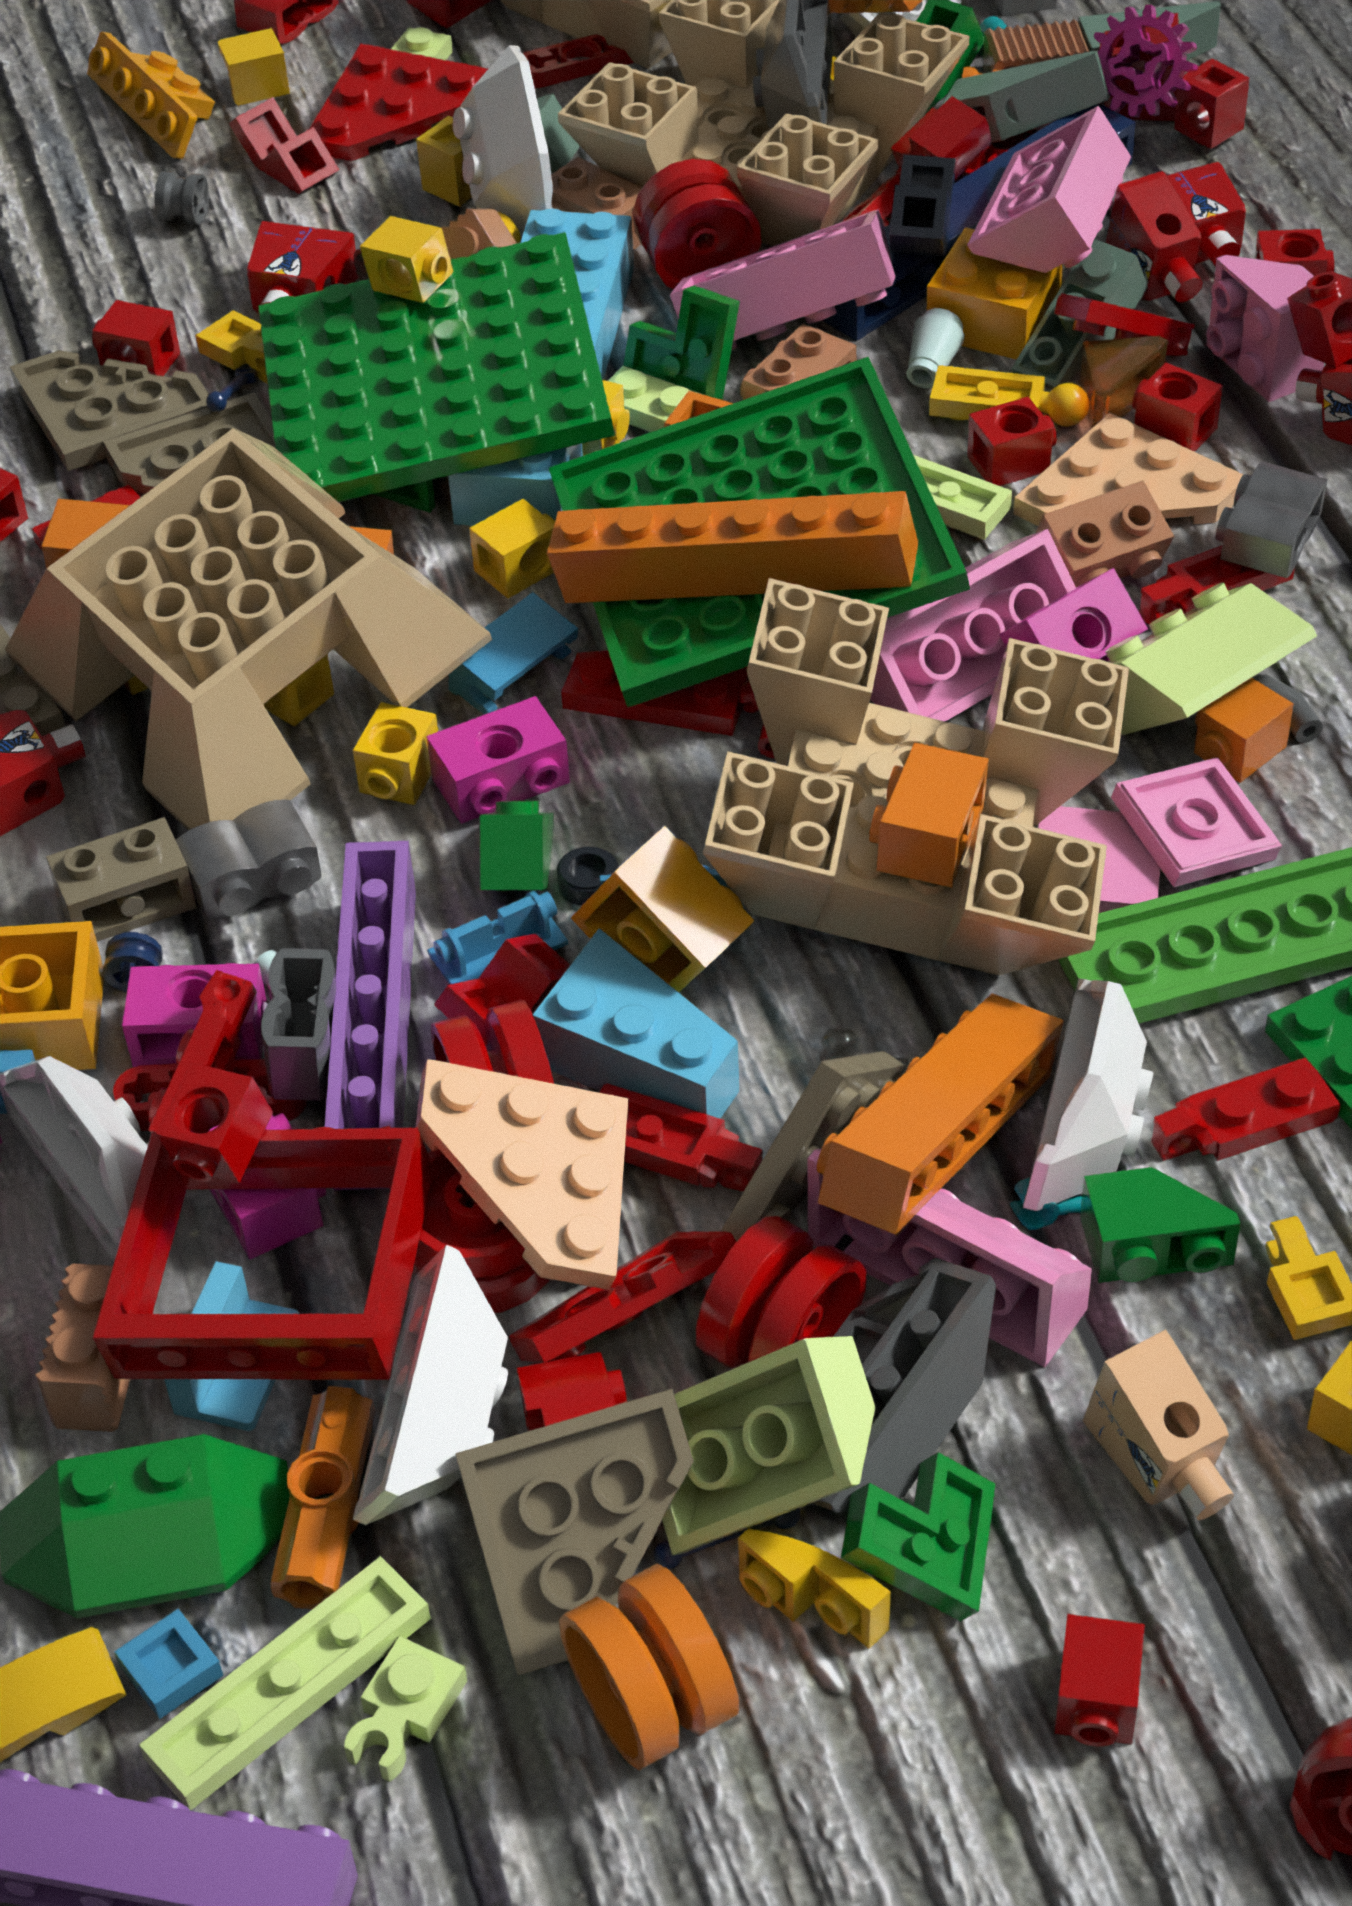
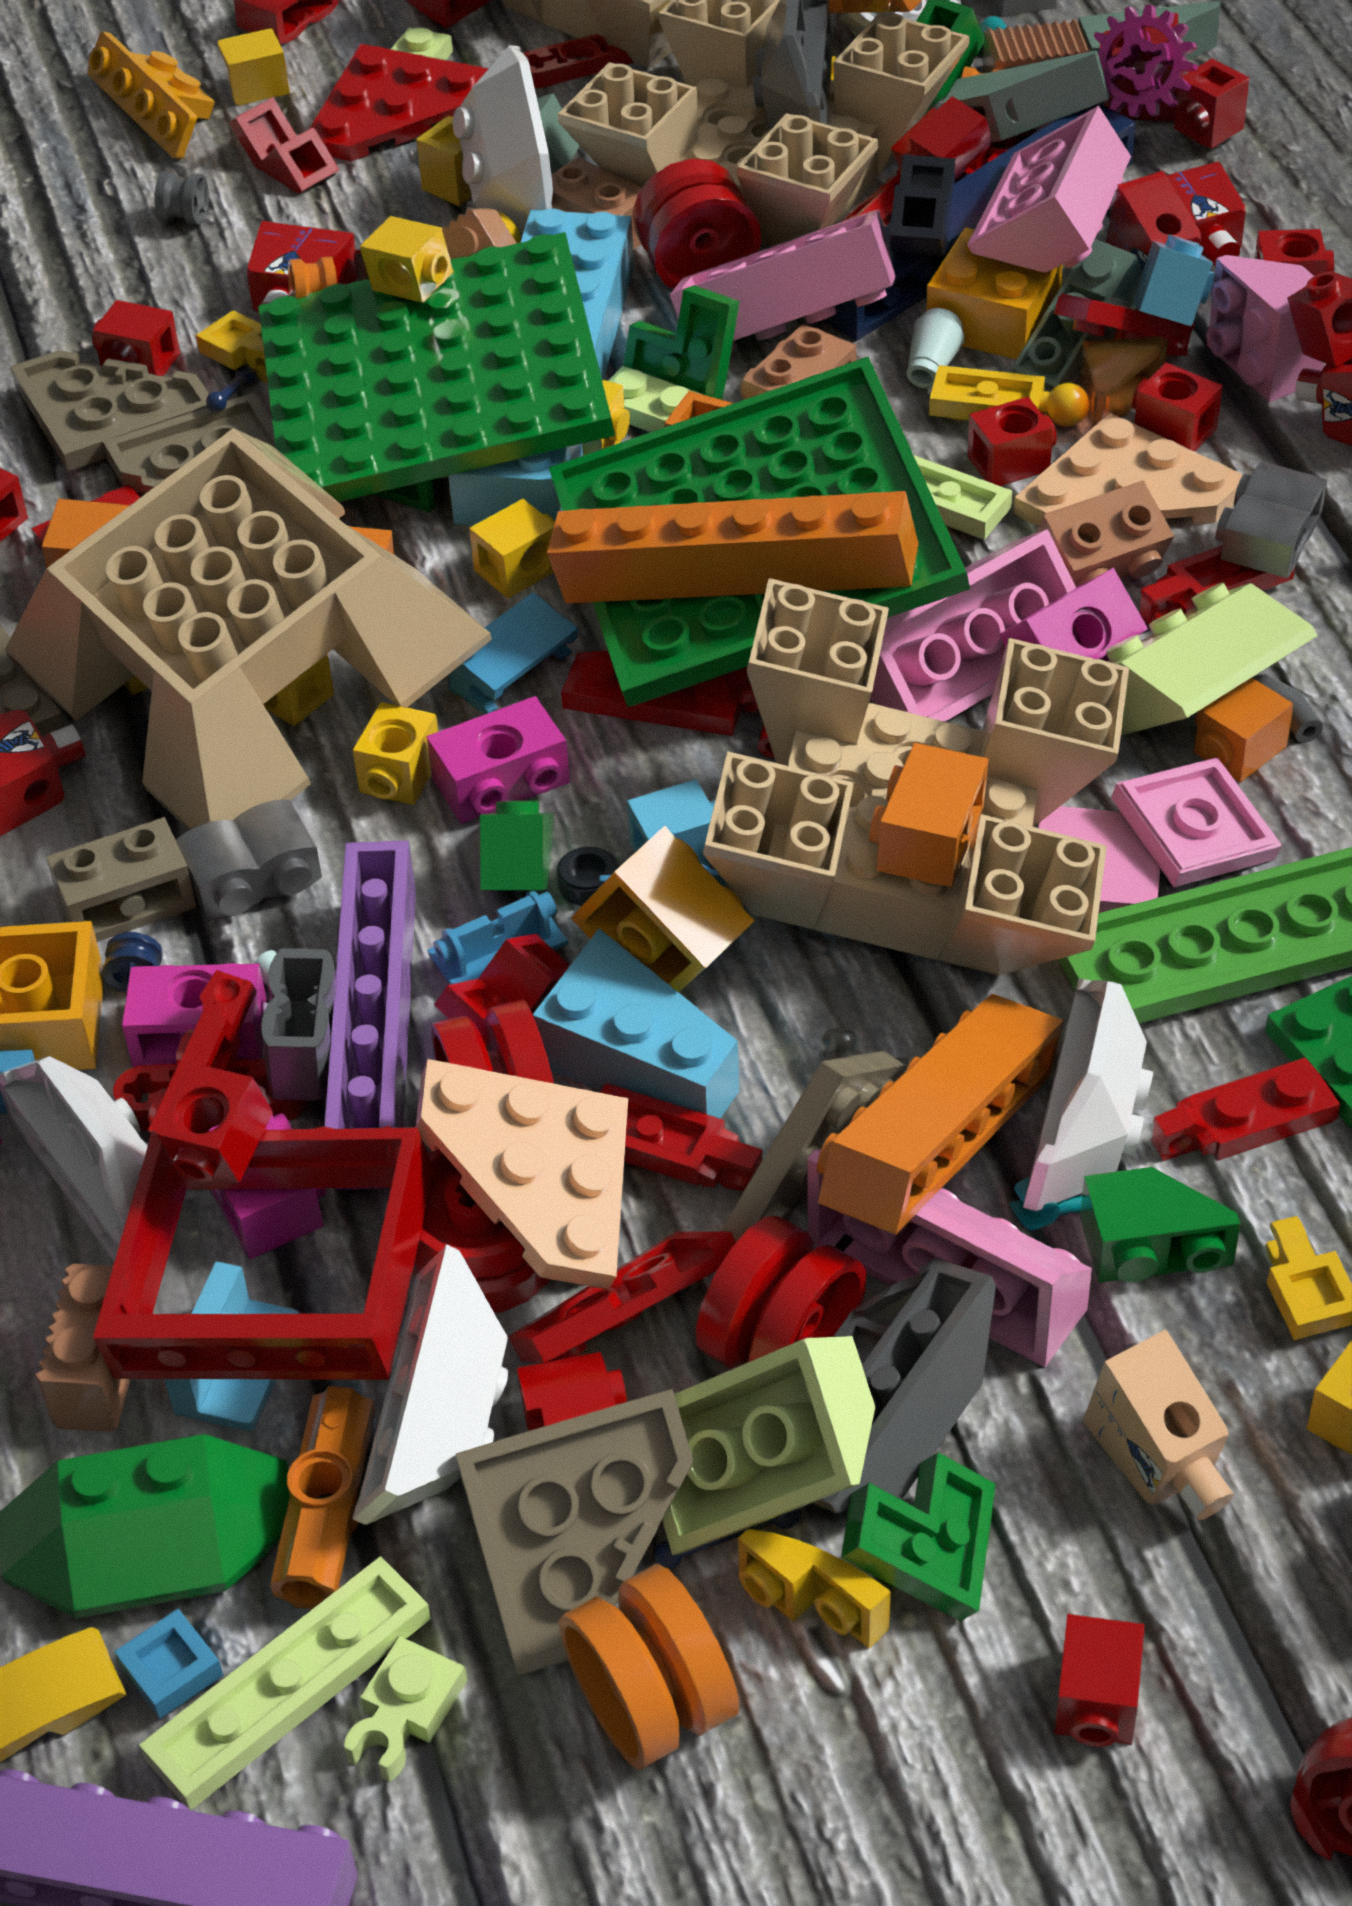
(310, 277): none -> orange wheel
(679, 808): none -> medium azure brick
(1174, 280): none -> medium azure brick

